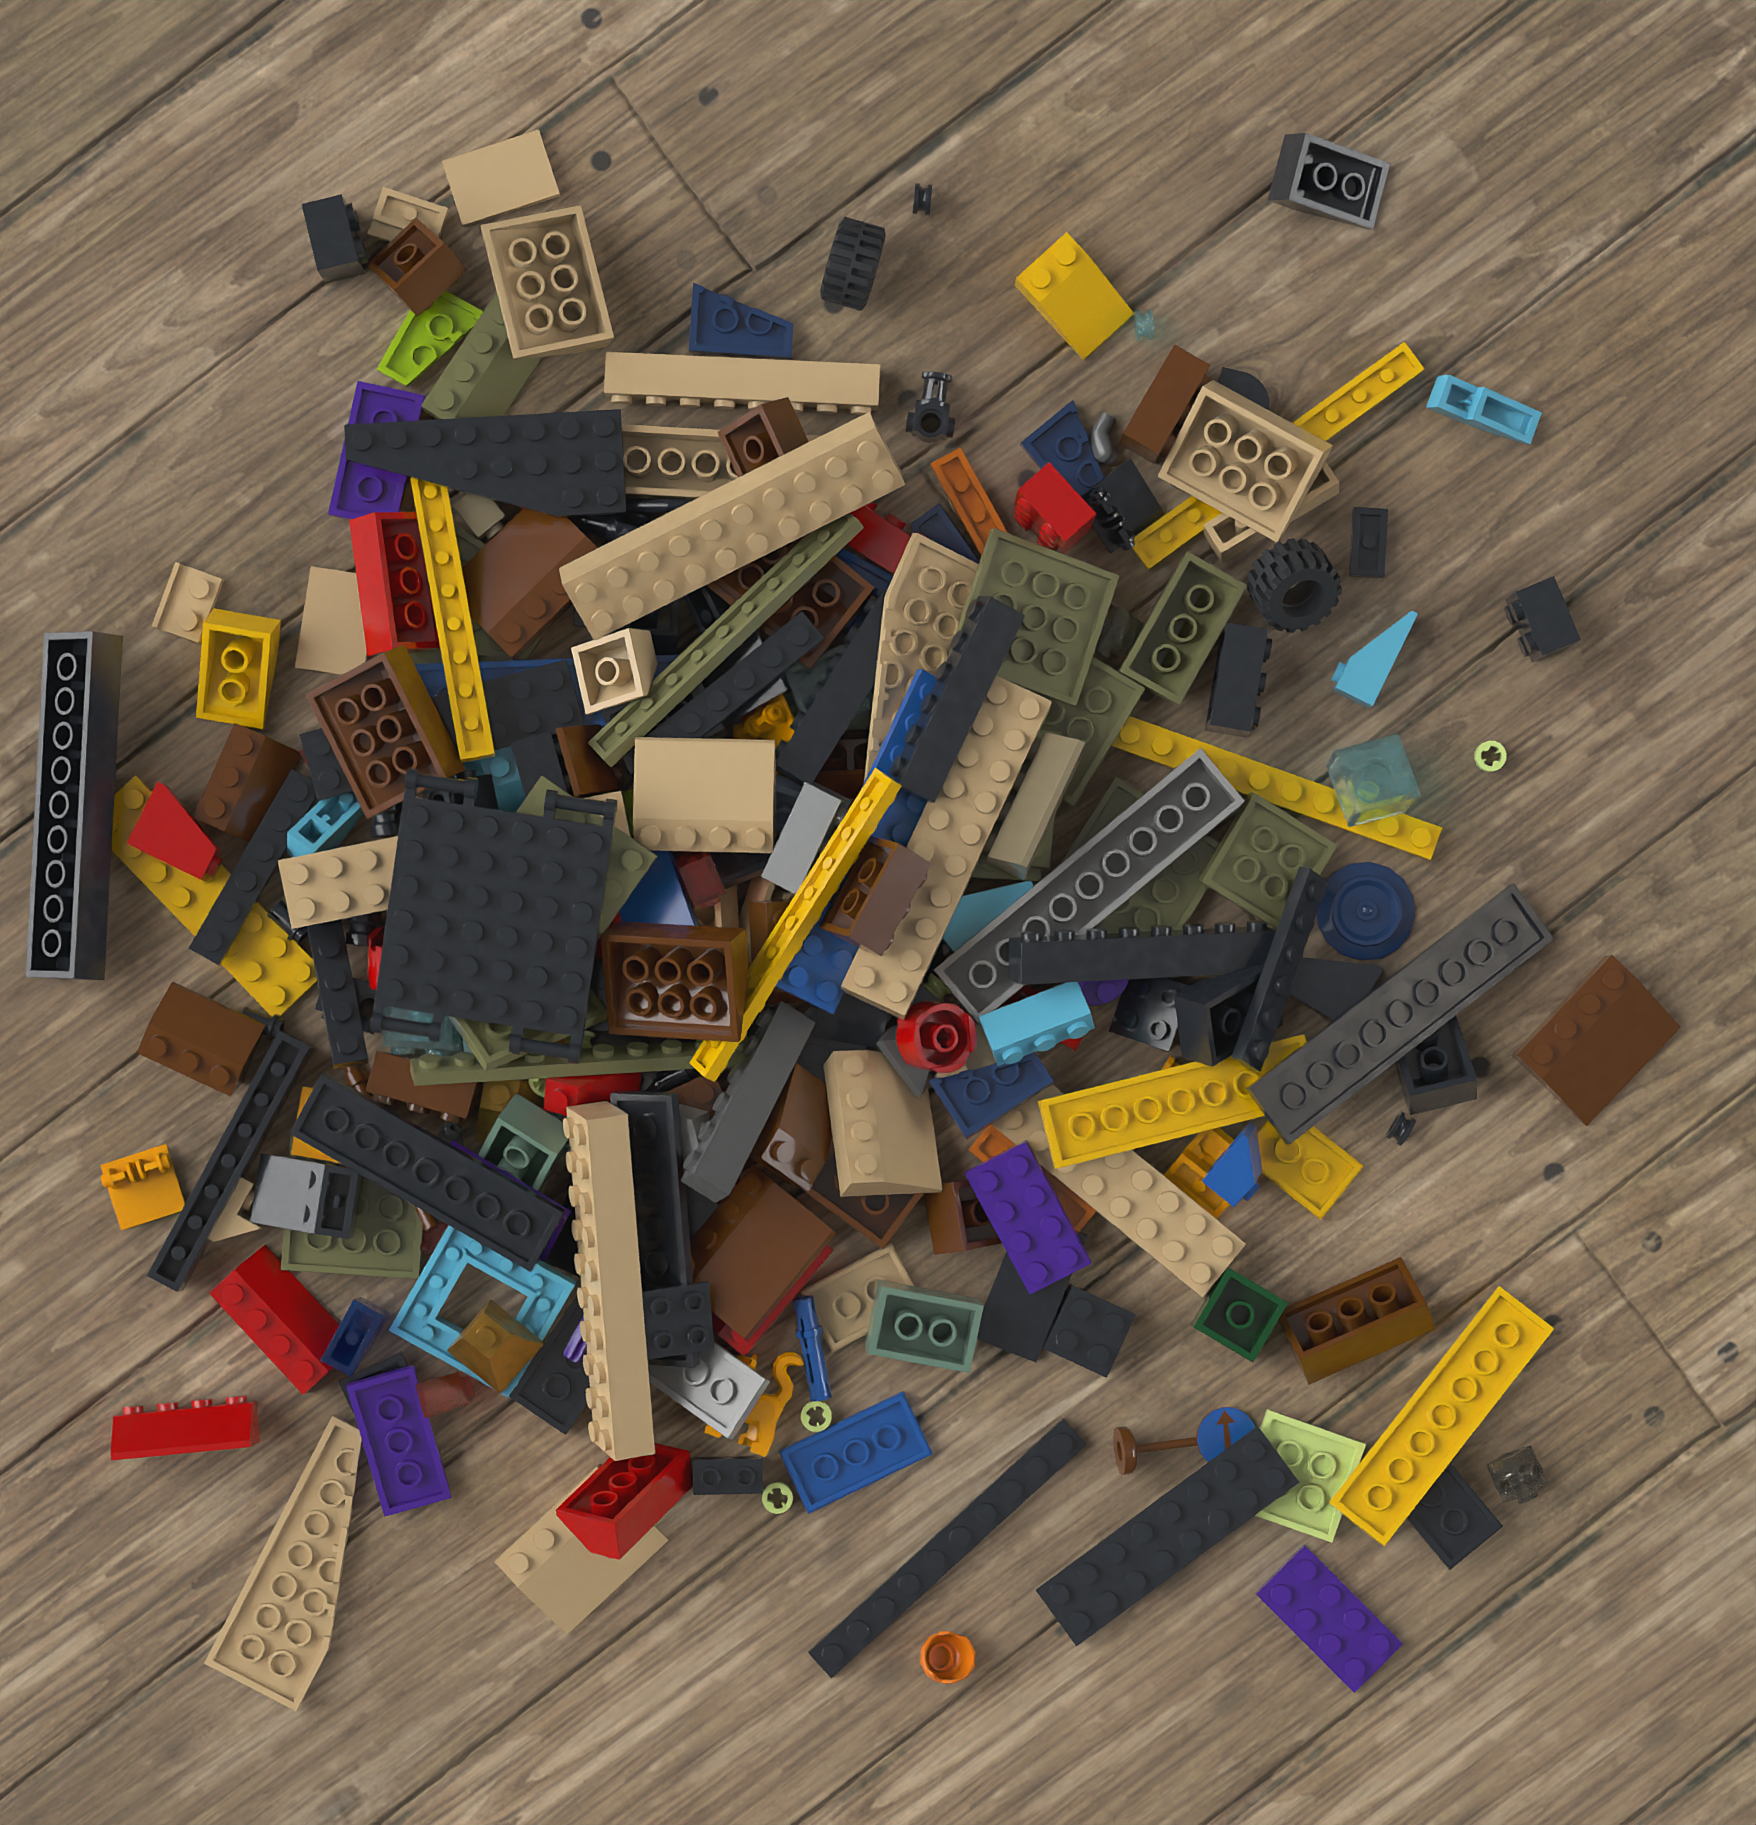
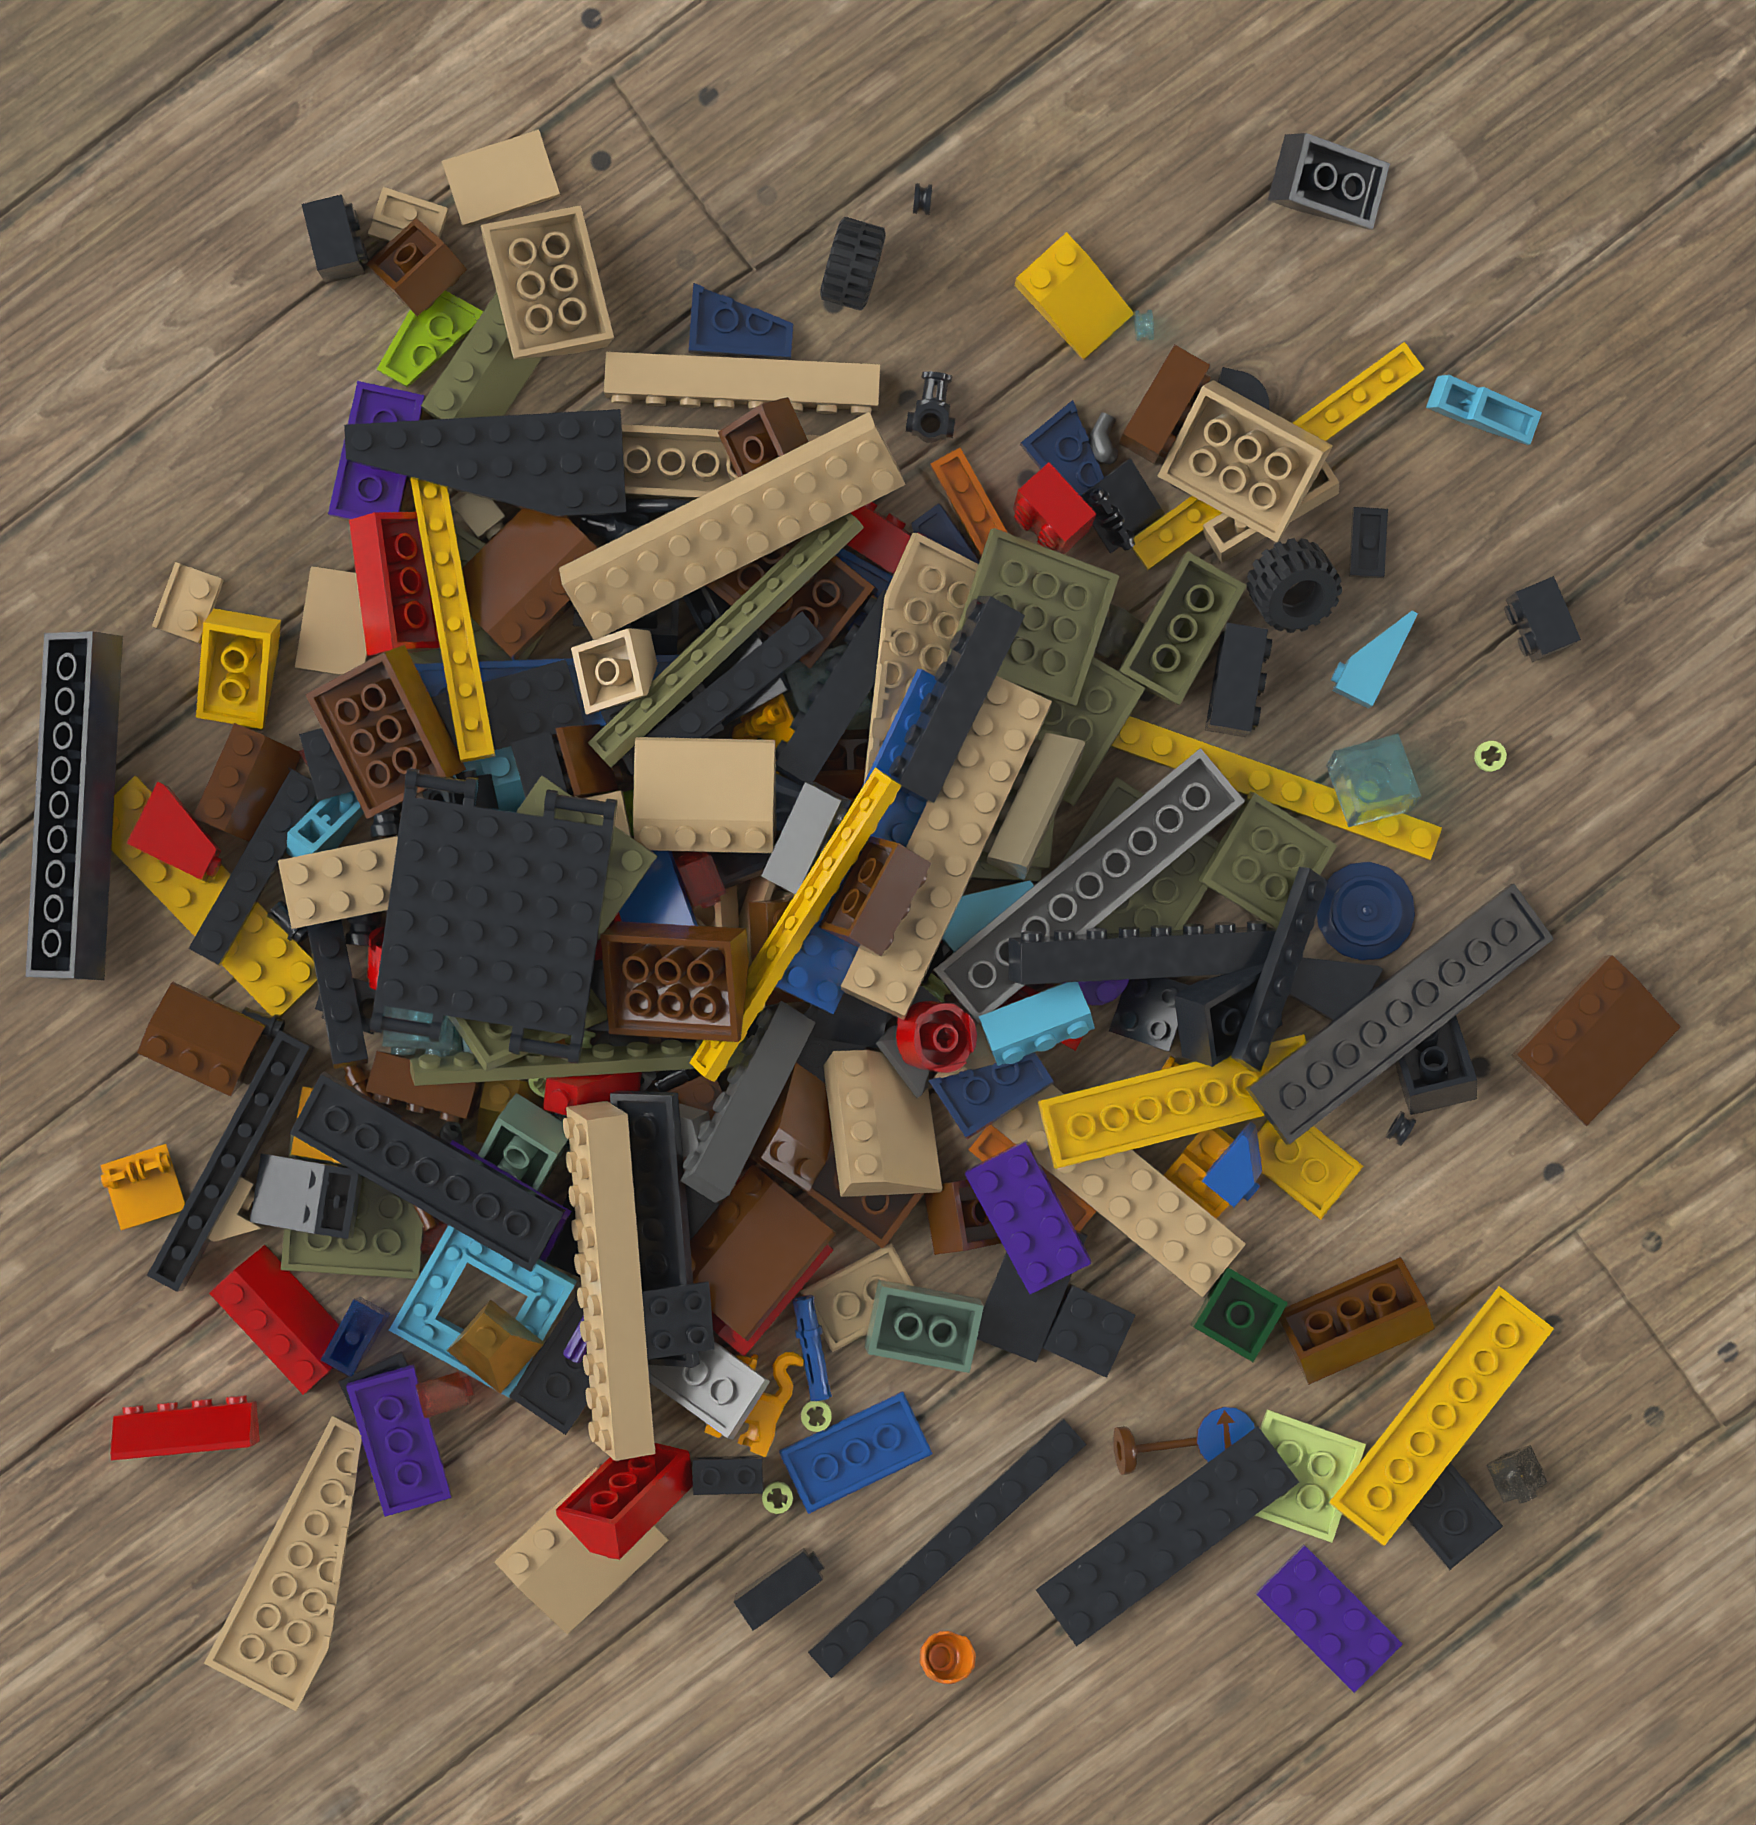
(779, 1588): none -> black slope

